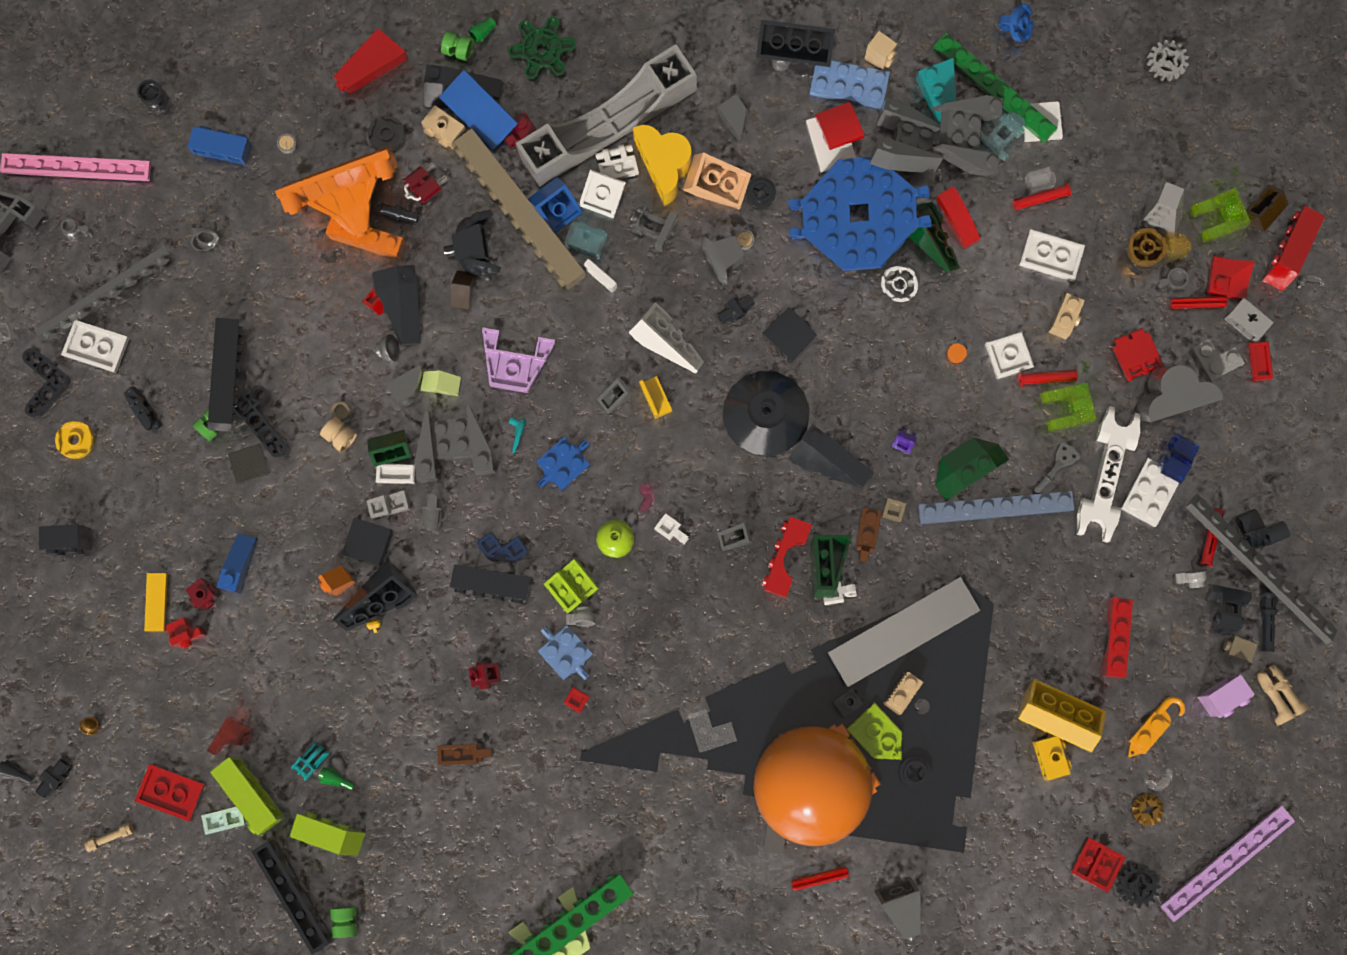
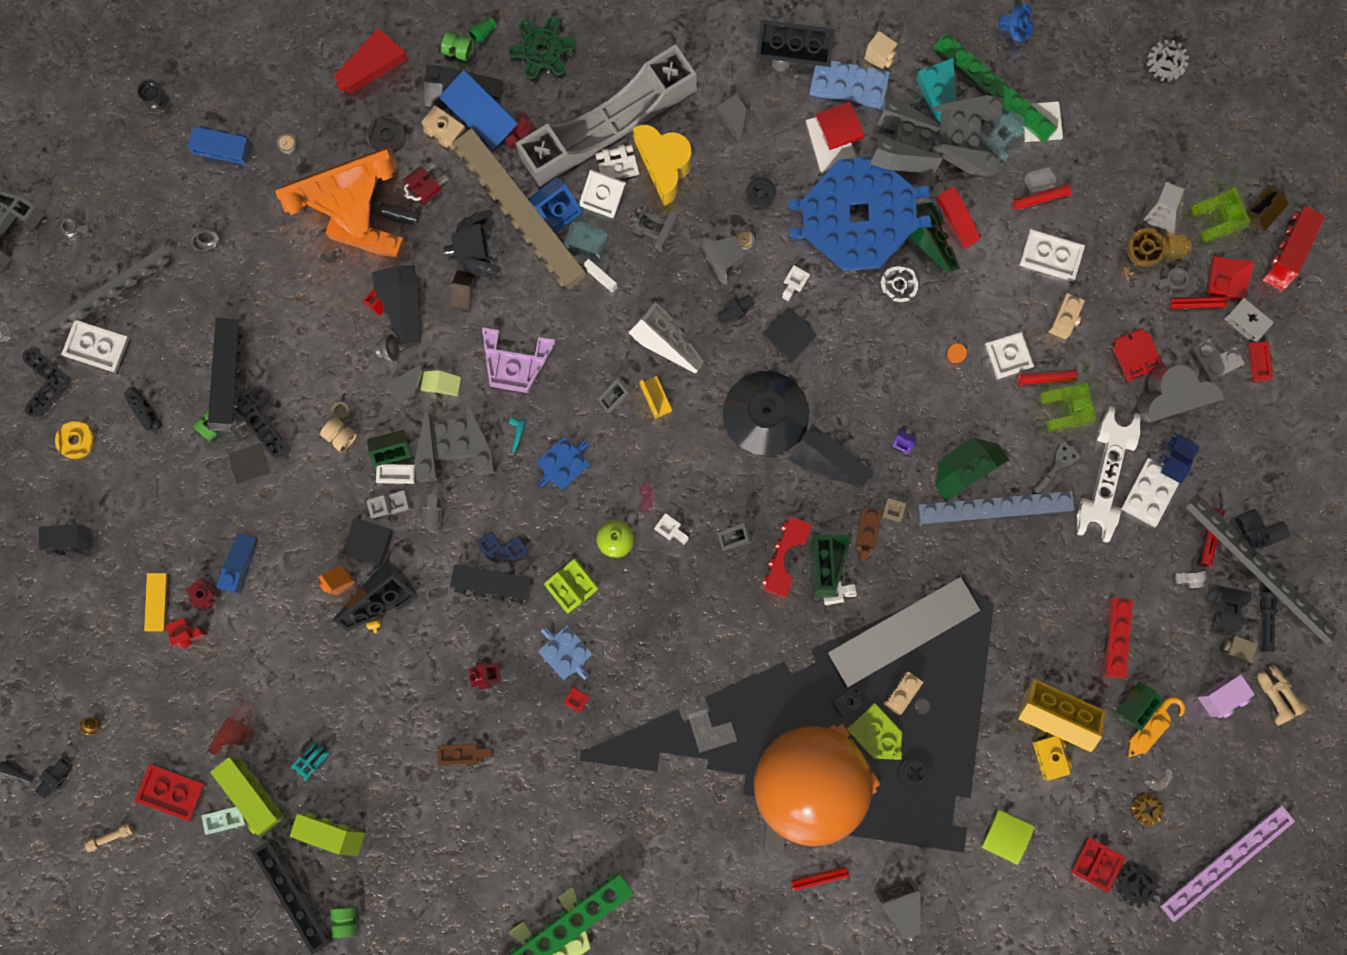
(75, 167): bright pink plate -> none
(331, 777): green cone -> none
(583, 617): light grey piece -> none
(716, 181): light nougat slope -> none
(795, 280): none -> white plate
(1008, 836): none -> lime slope
(1139, 706): none -> dark green brick

